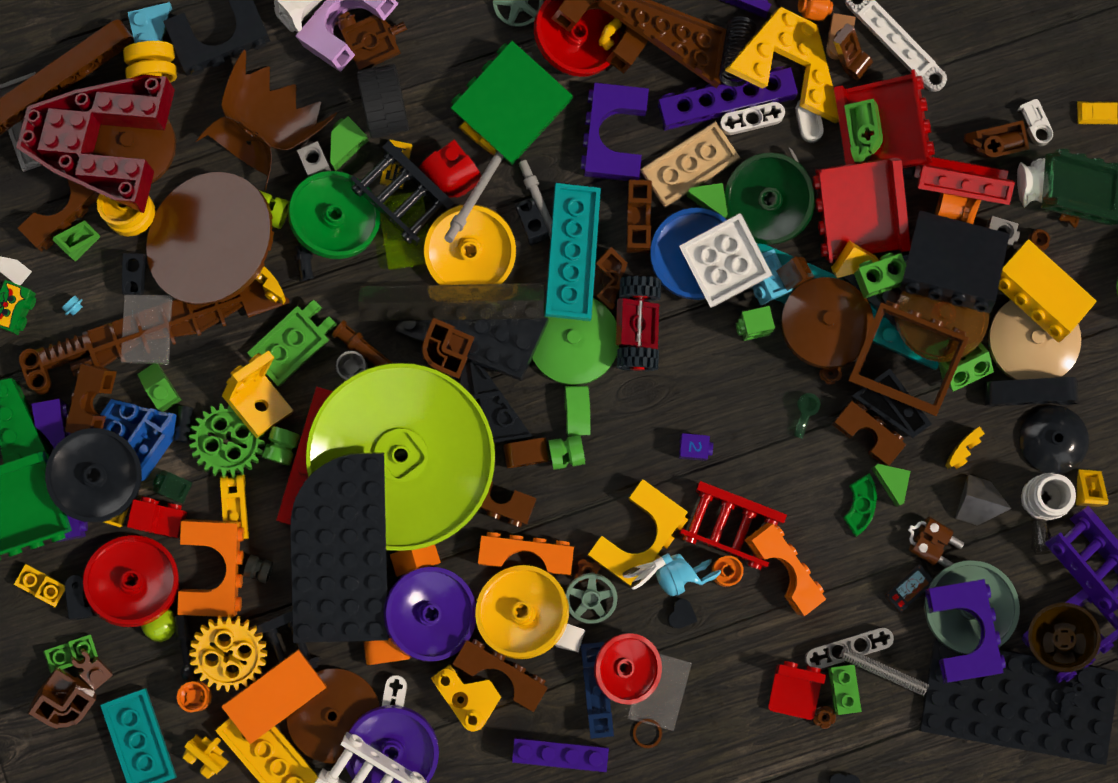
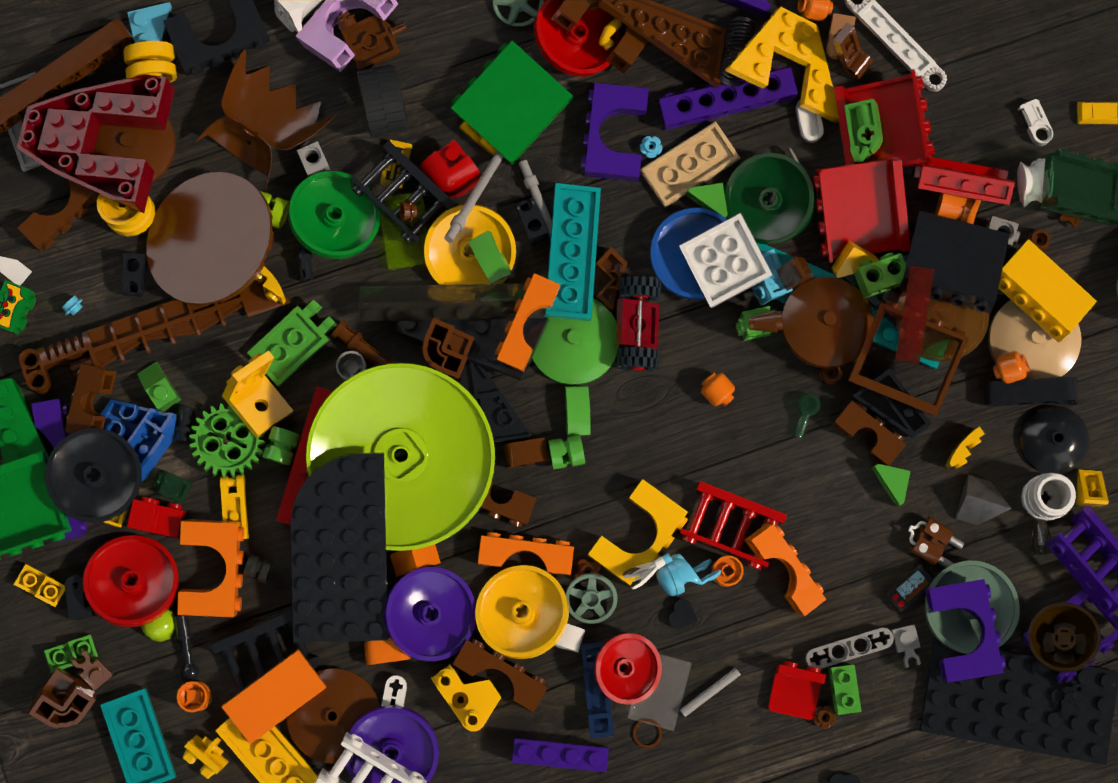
(77, 239): bright green slope -> none
(153, 314): clear piece -> none
(216, 670): yellow gear -> none
(345, 141): bright green slope -> none
(407, 211): none -> reddish brown plate
(489, 257): none -> bright green slope
(539, 295): none -> orange arch
(639, 216): reddish brown arch -> none
(648, 152): none -> medium azure plate
(695, 447): dark purple brick -> none
(710, 692): none -> light grey bar
(718, 389): none -> orange head
(767, 321): none -> reddish brown cone
(769, 120): white beam -> none
(863, 504): green tile -> none
(888, 672): light grey axle -> none
(906, 641): none -> light grey plate
(914, 315): none -> clear red arch
(970, 368): bright green brick -> none
(1006, 138): reddish brown piece -> none
(1011, 367): none -> orange head

